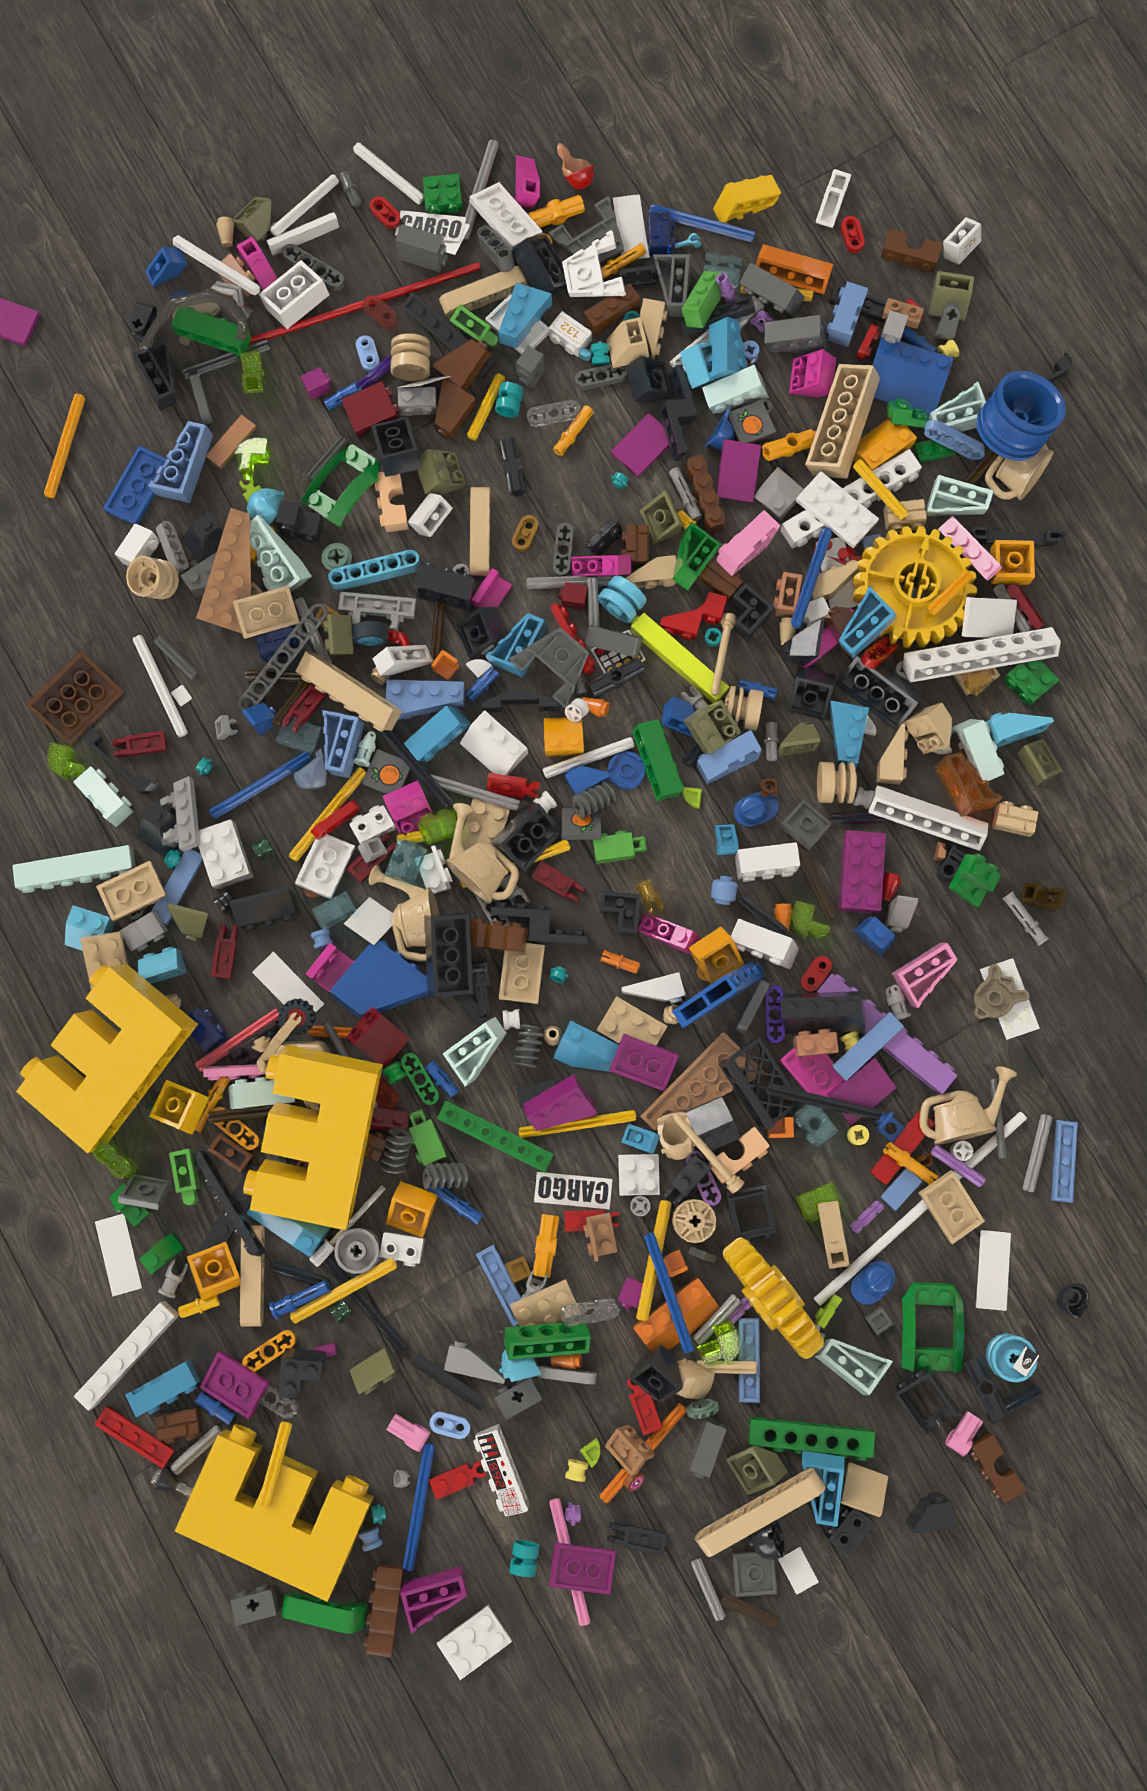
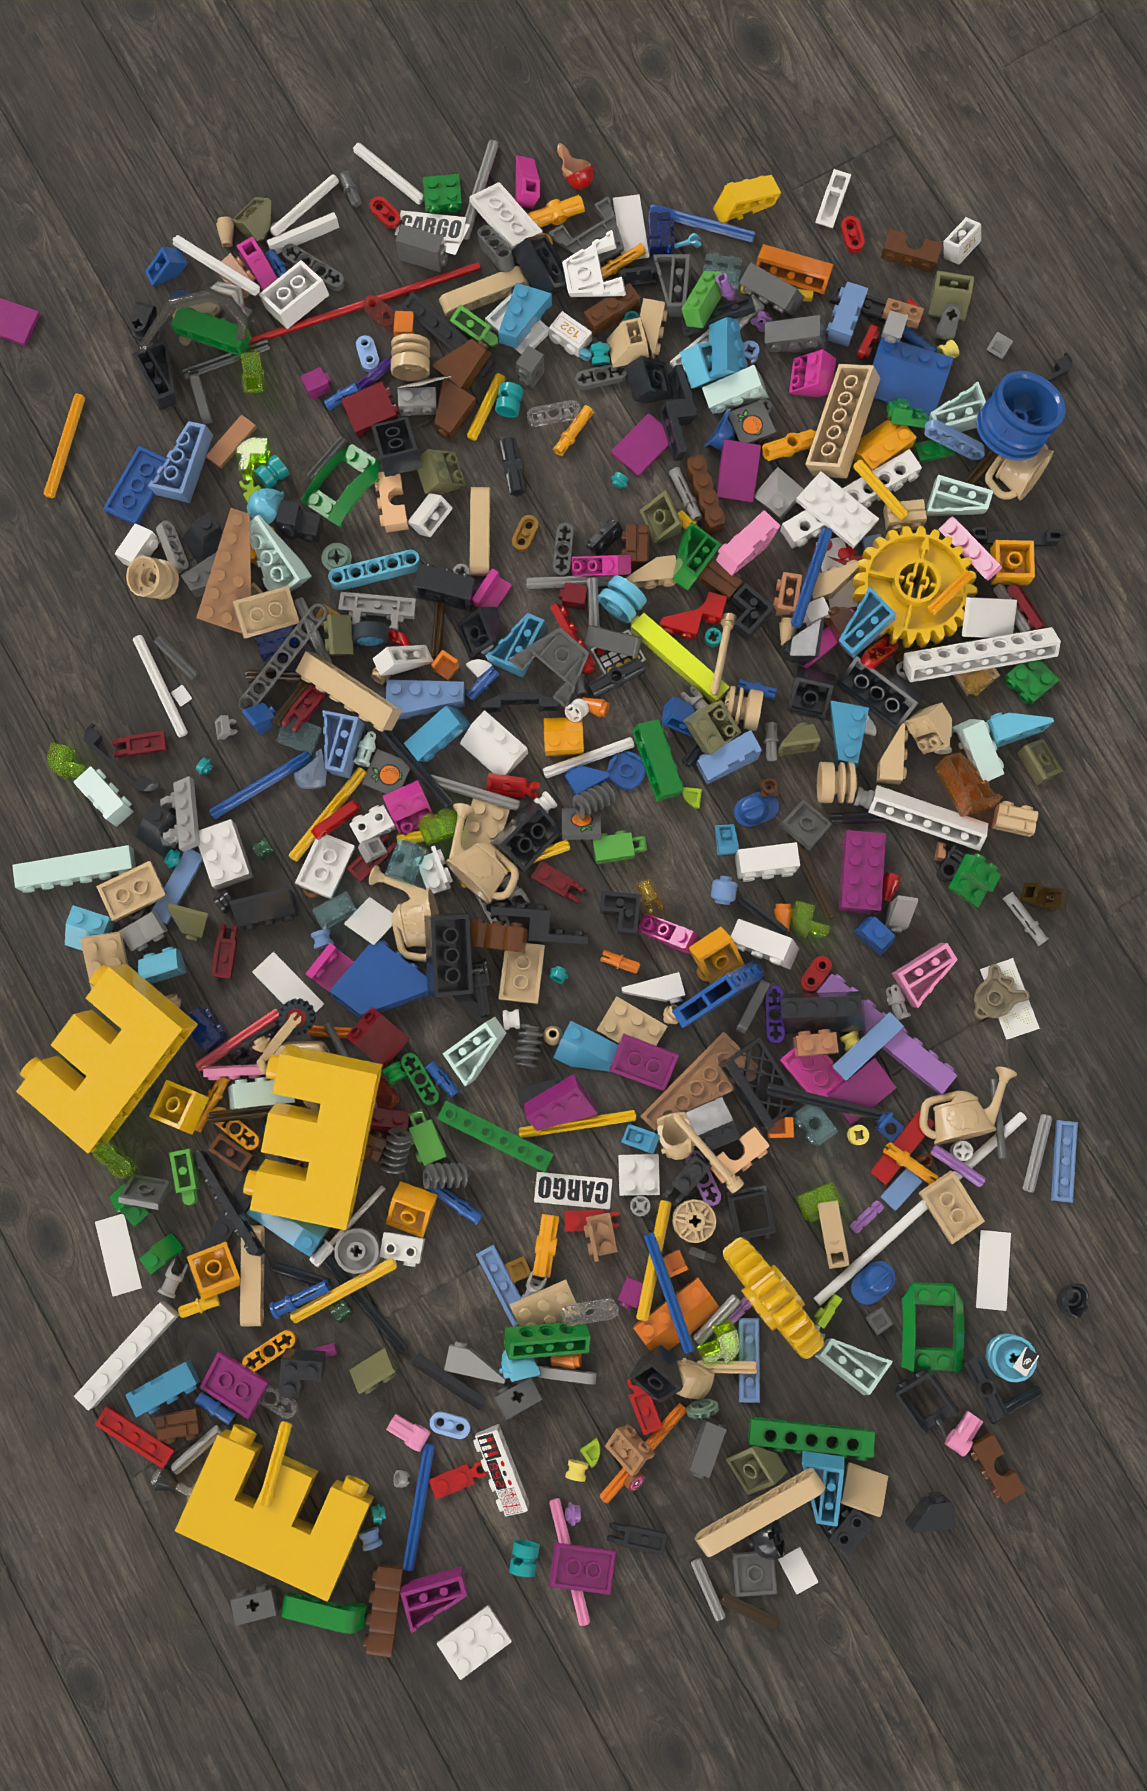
(74, 697): reddish brown slope -> none
(271, 472): none -> teal wheel
(274, 260): none -> blue pin
(403, 323): none -> orange panel
(999, 345): none -> light grey tile

